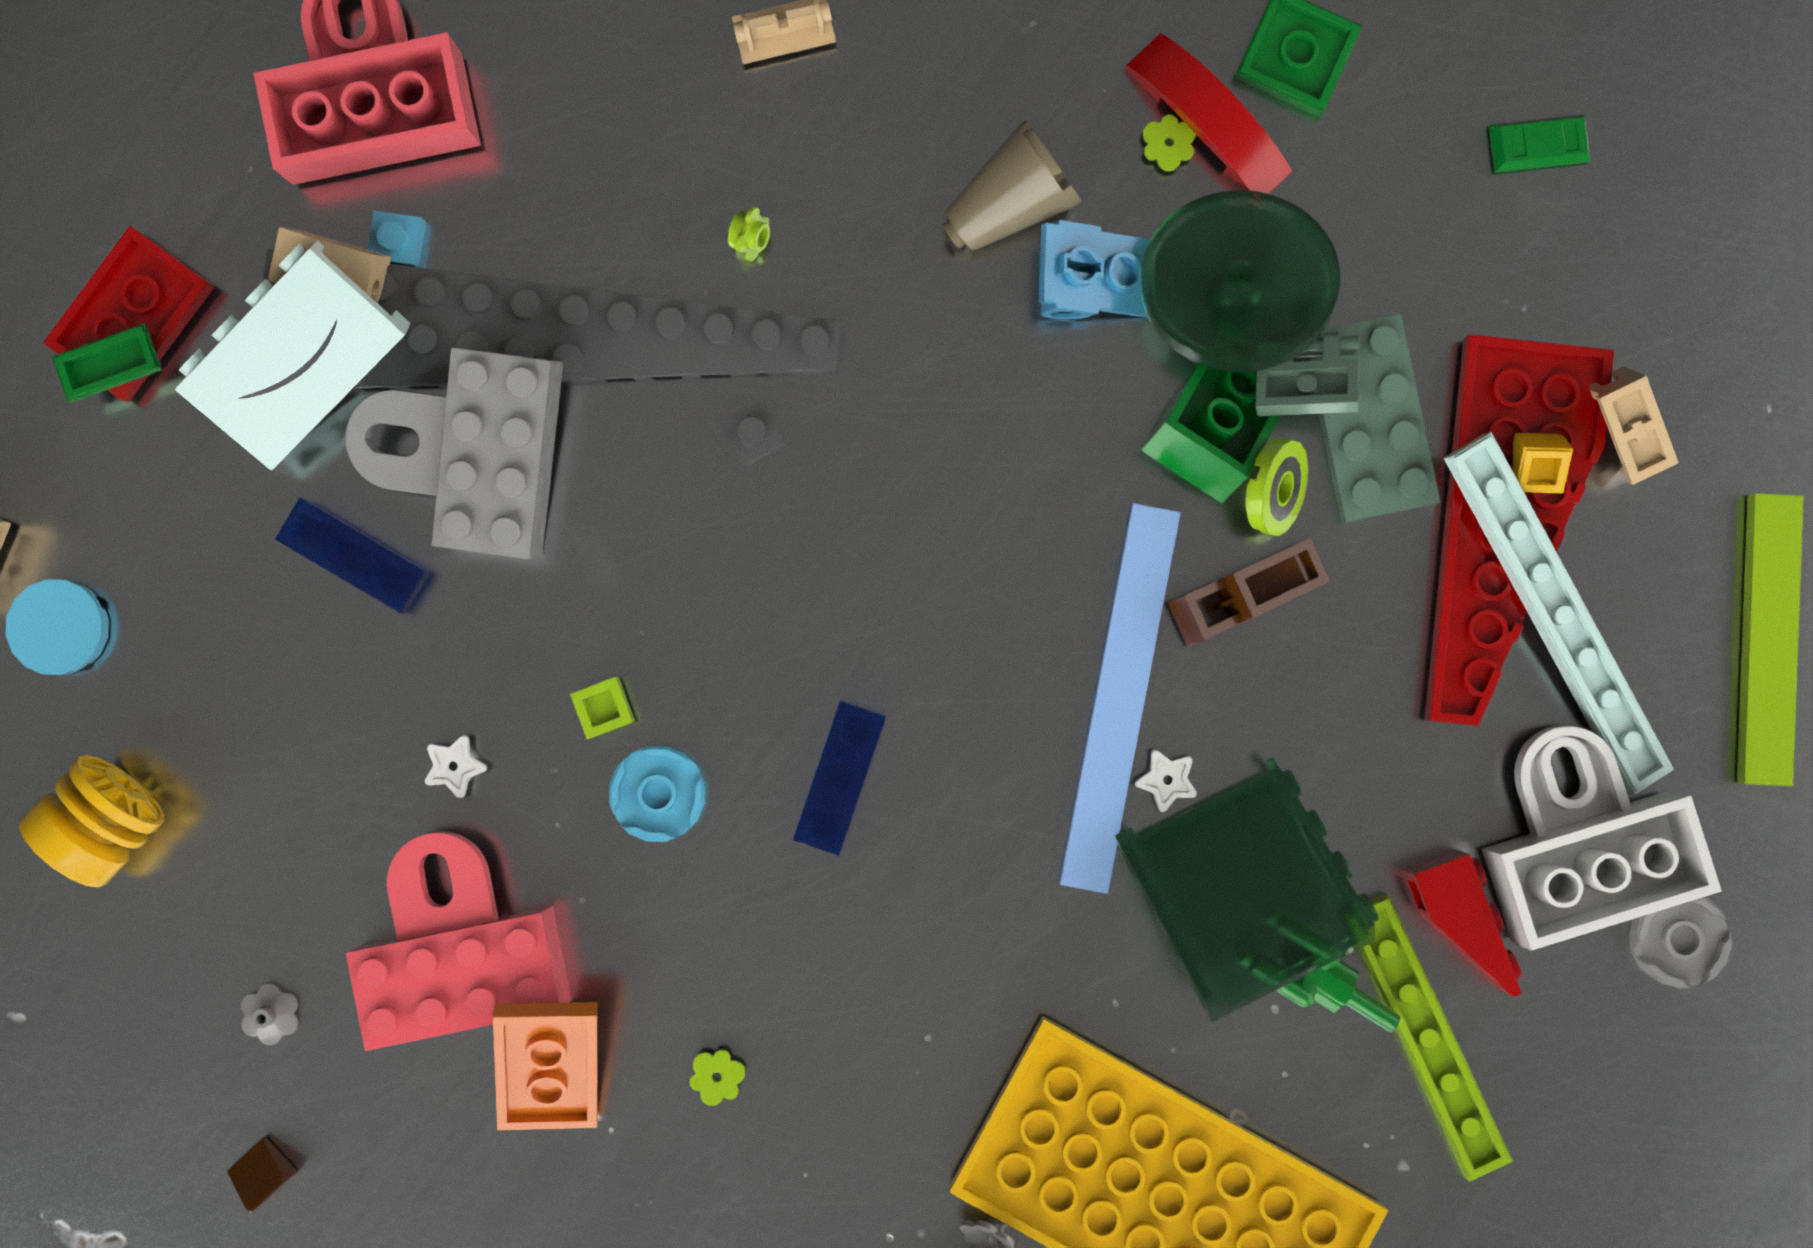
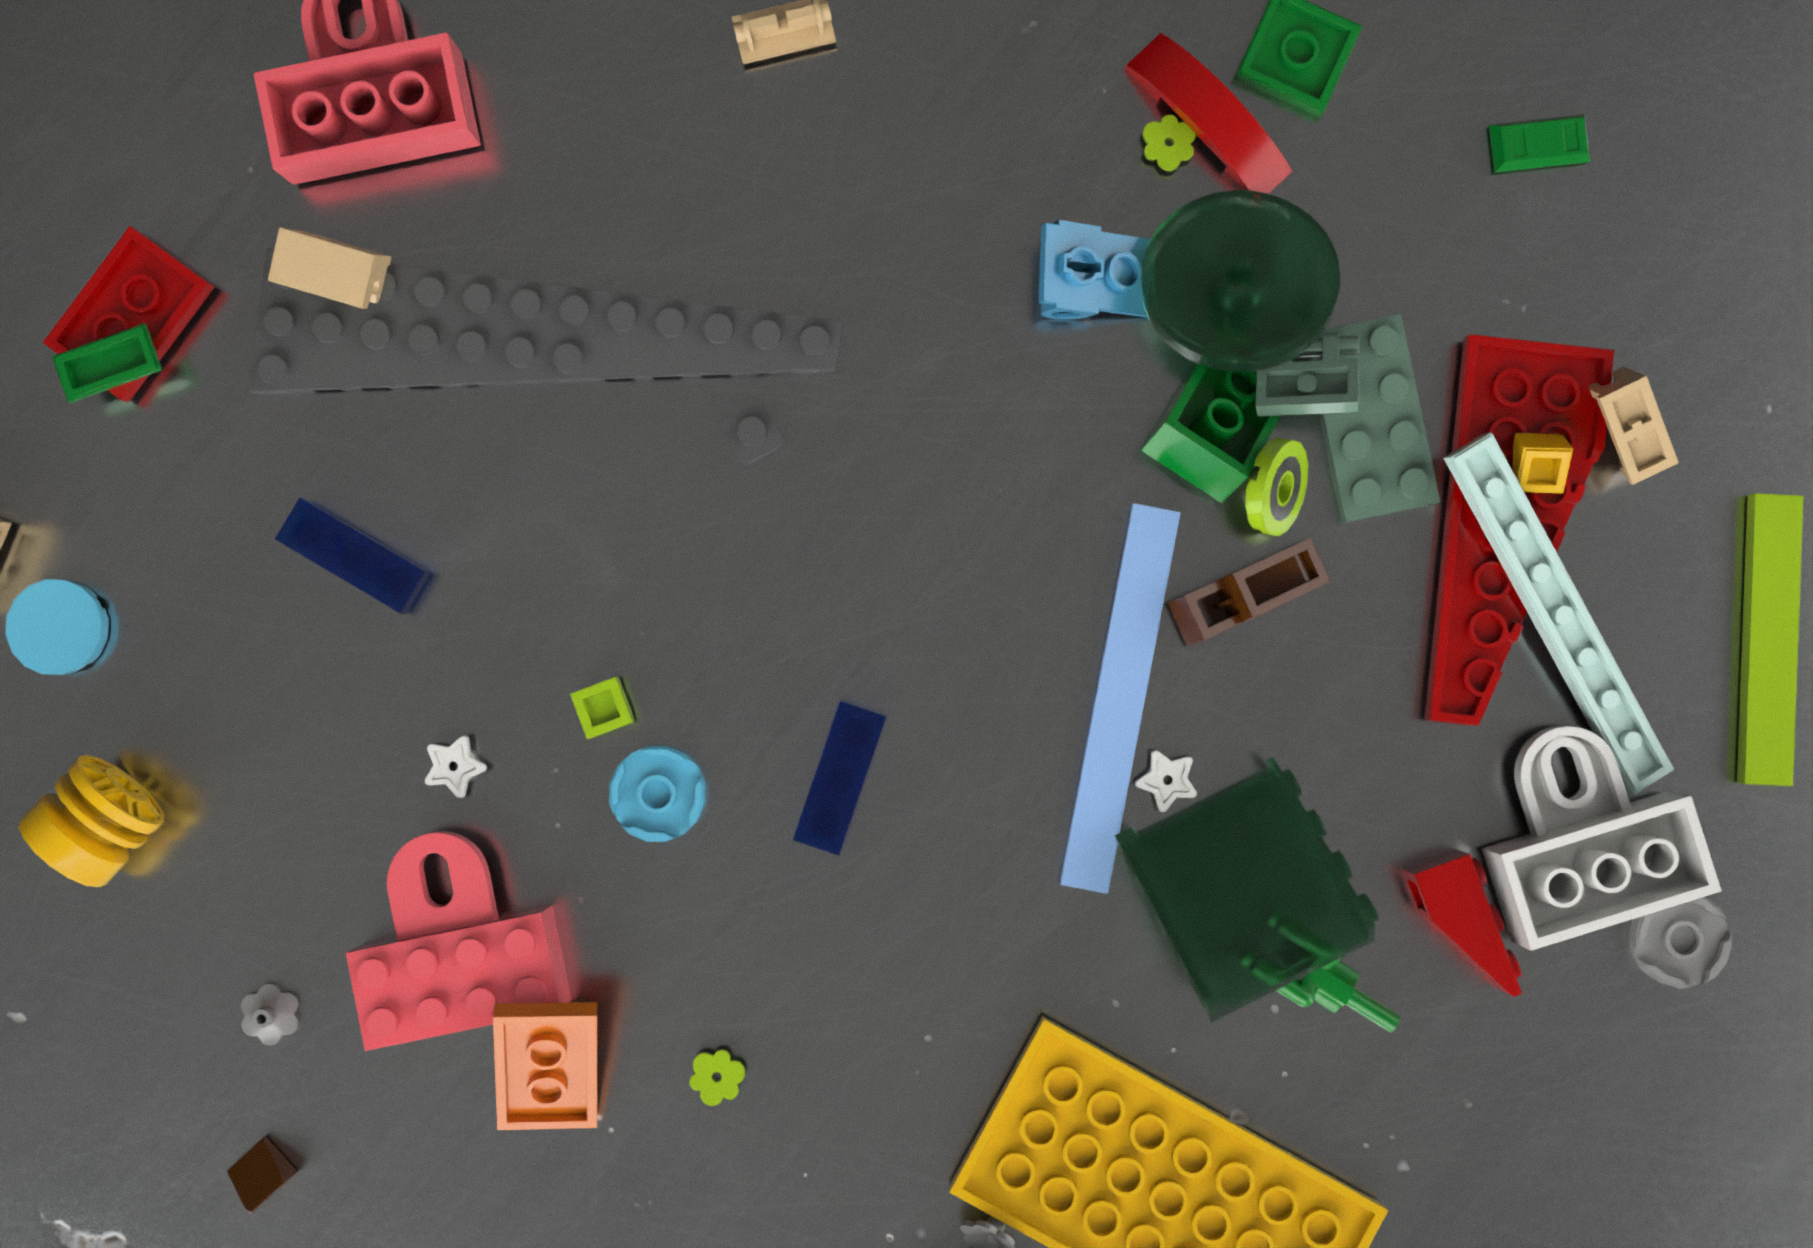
(290, 355): light aqua panel -> none
(397, 237): medium azure plate -> none
(478, 452): light grey brick -> none
(749, 233): lime plate -> none
(1010, 193): dark tan cone -> none
(1432, 1046): lime tile -> none

